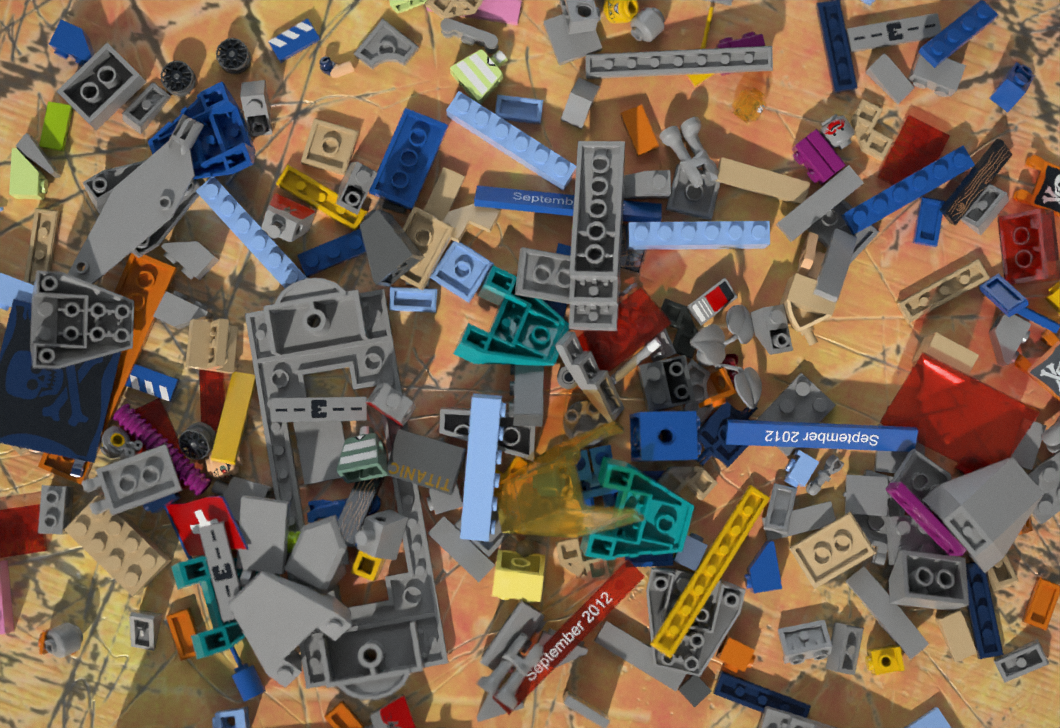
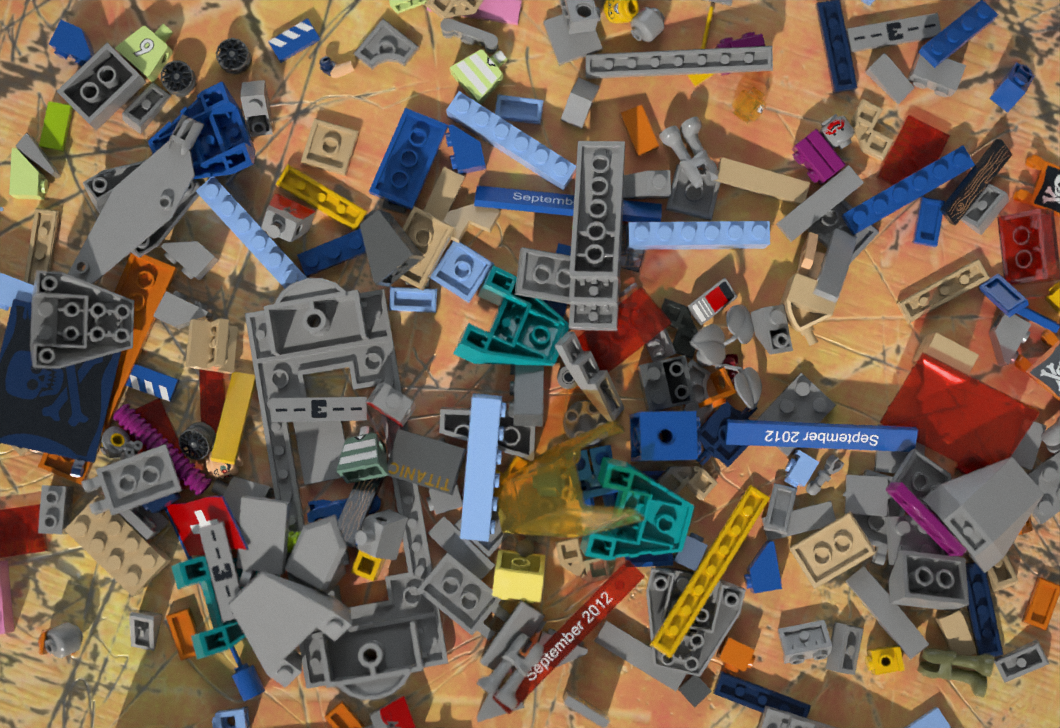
(145, 522): none -> light grey bracket
(147, 50): none -> yellowish green torso
(355, 186): light grey slope -> none
(462, 596): none -> light grey tile
(467, 151): none -> blue slope
(635, 360): light grey bar -> none
(976, 679): none -> olive piece

